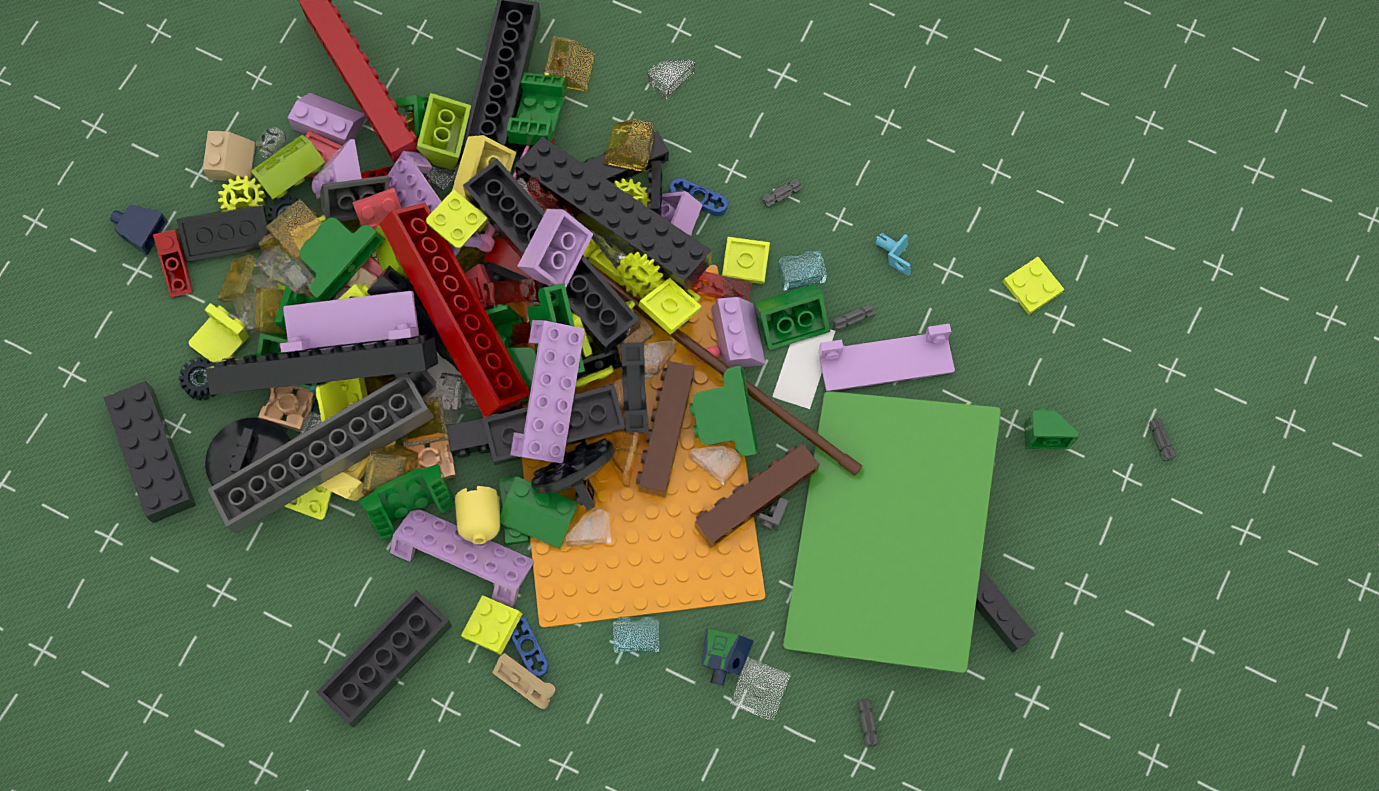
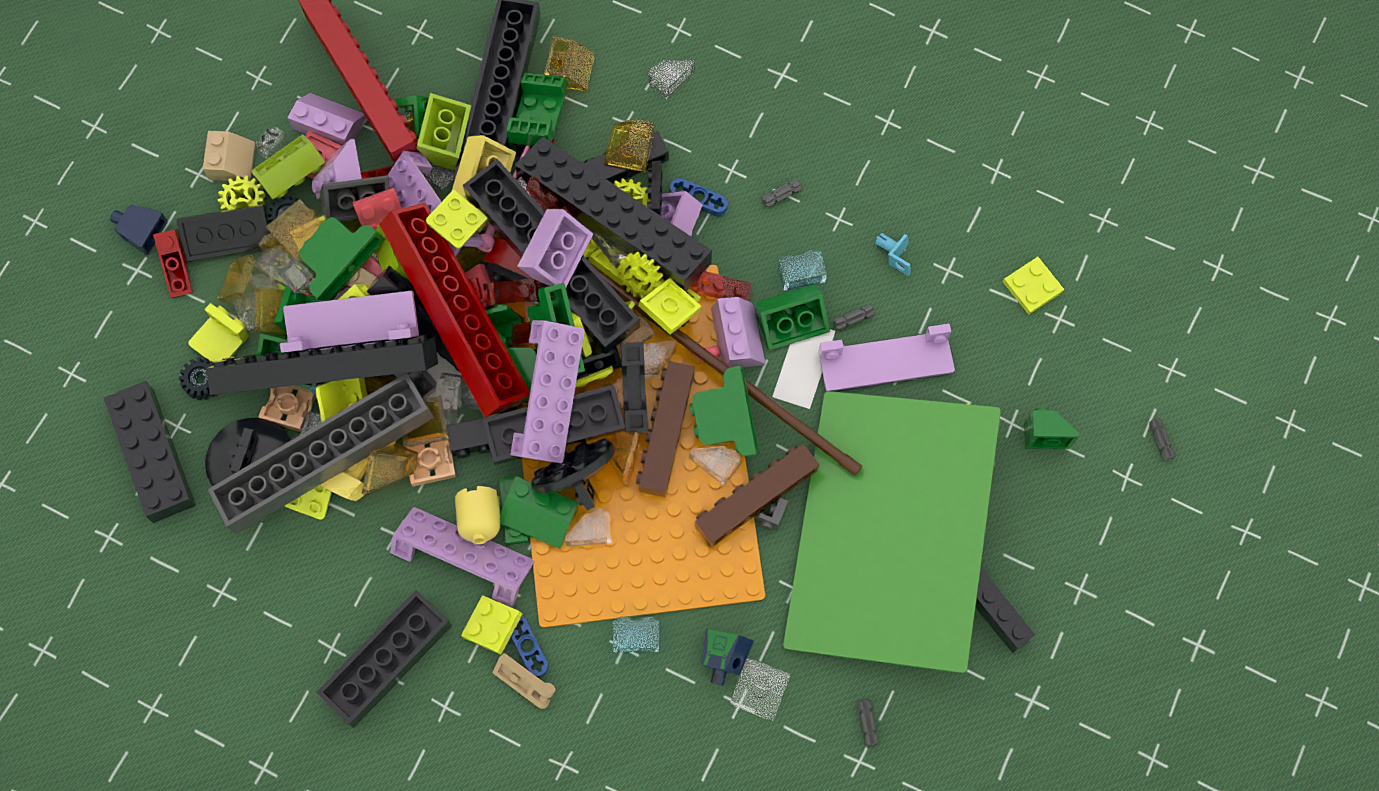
(404, 495): green plate -> none
(746, 260): neon yellow plate -> none

